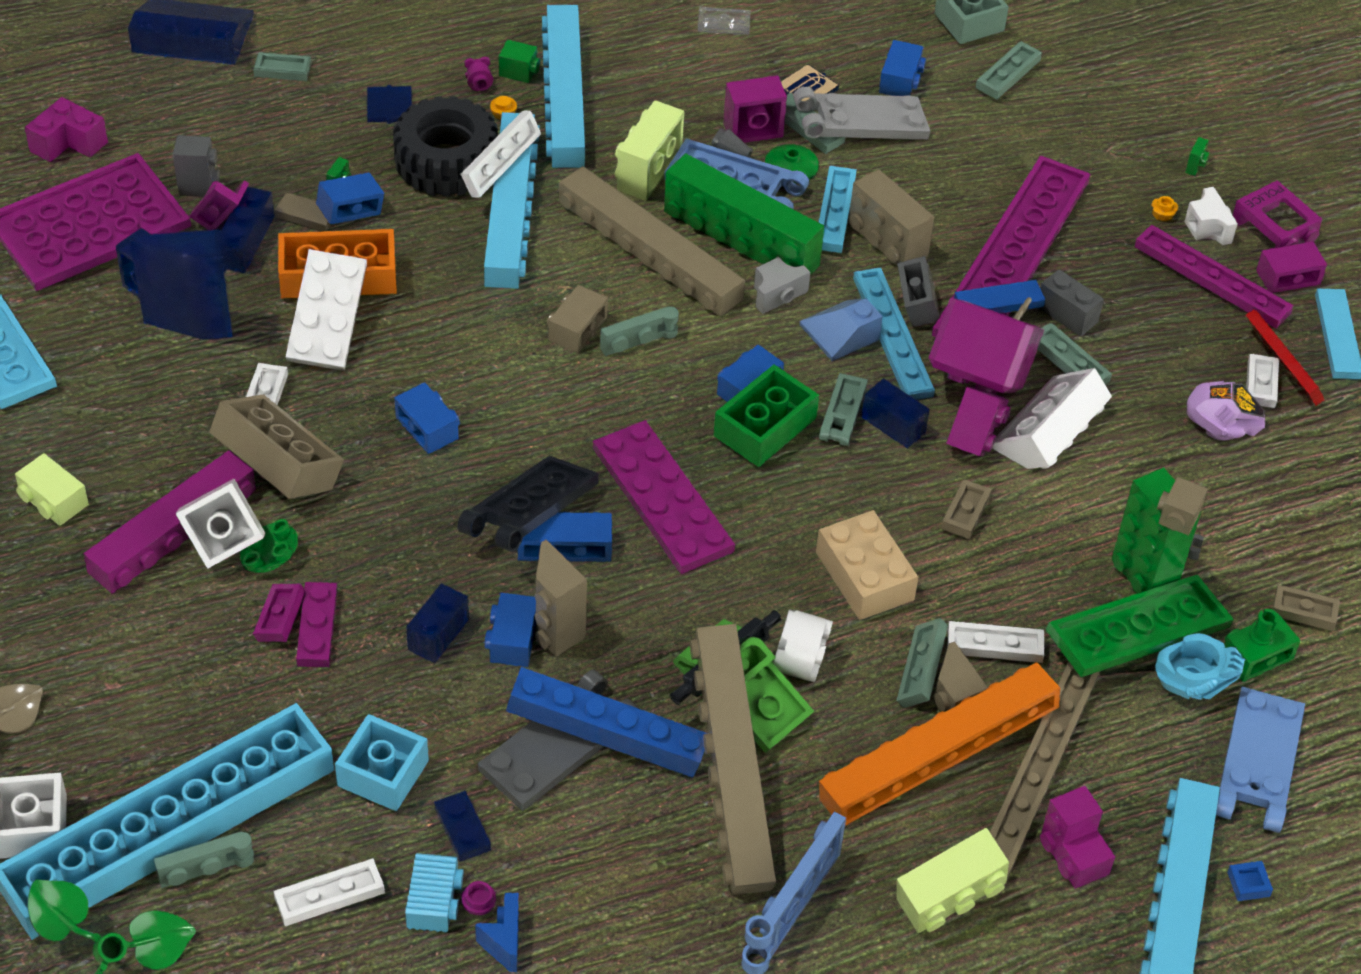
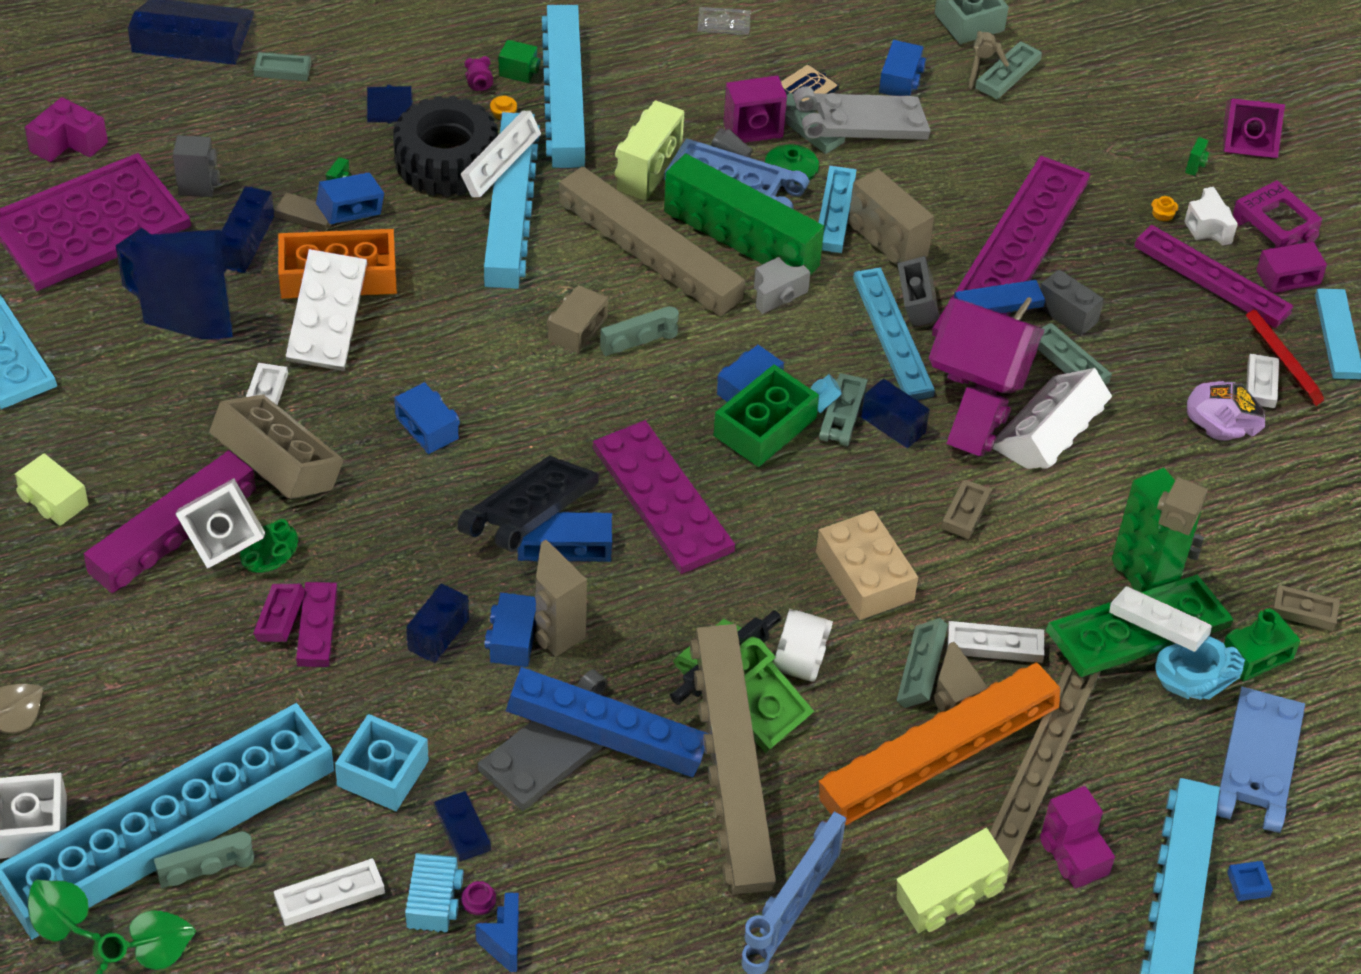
(217, 204): magenta panel -> none
(827, 390): none -> medium azure plate
(844, 327): medium blue slope -> none
(985, 47): none -> dark tan plant
(1160, 618): none -> white plate
(1252, 127): none -> magenta slope

